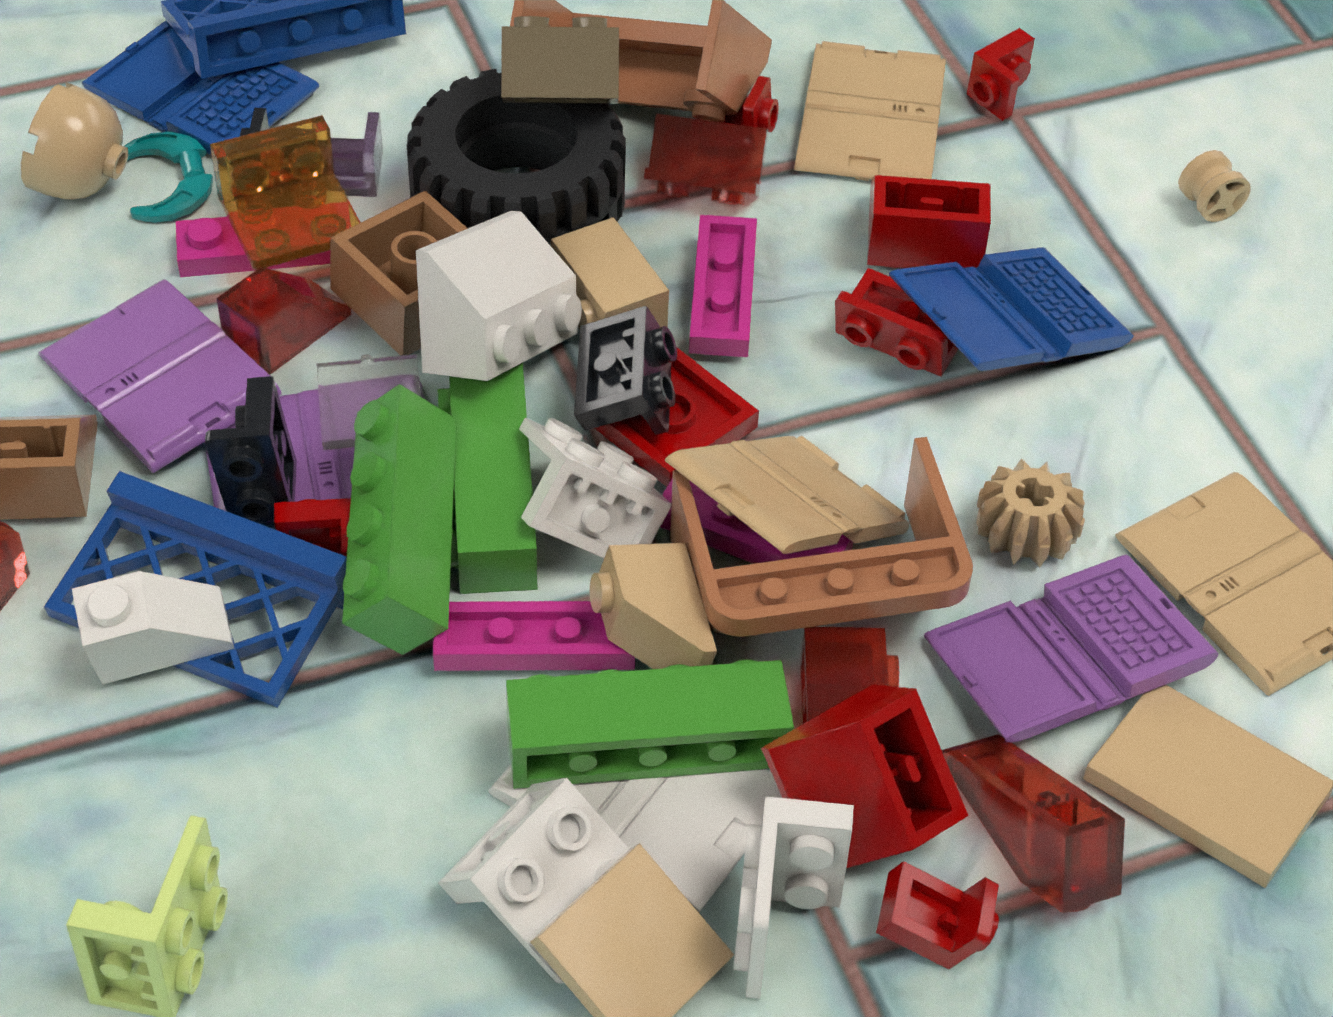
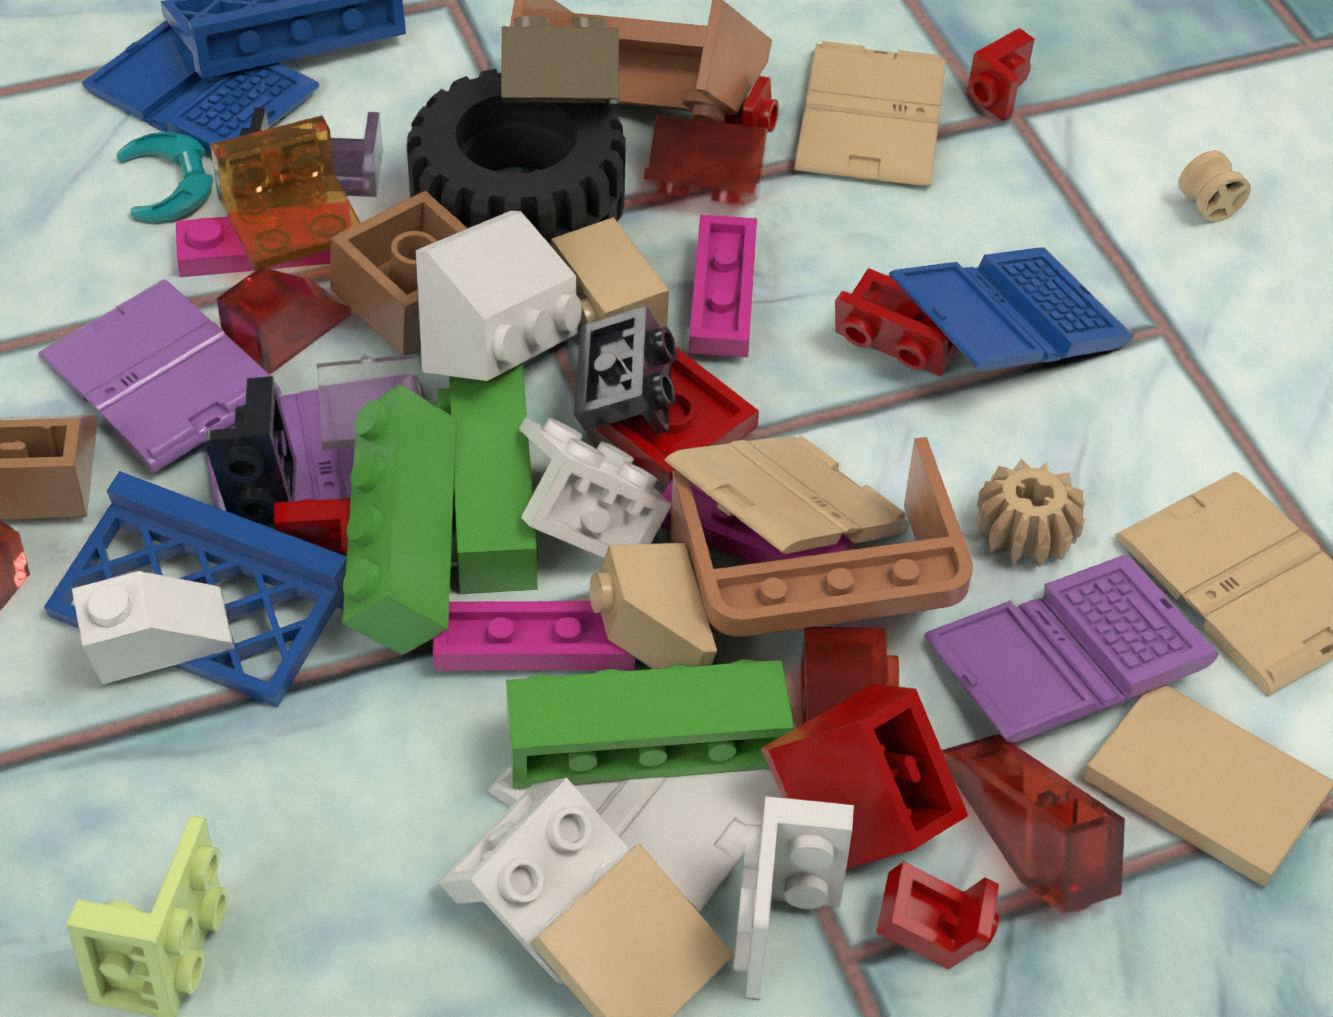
(75, 145): tan cylinder -> none
(927, 222): red slope -> none

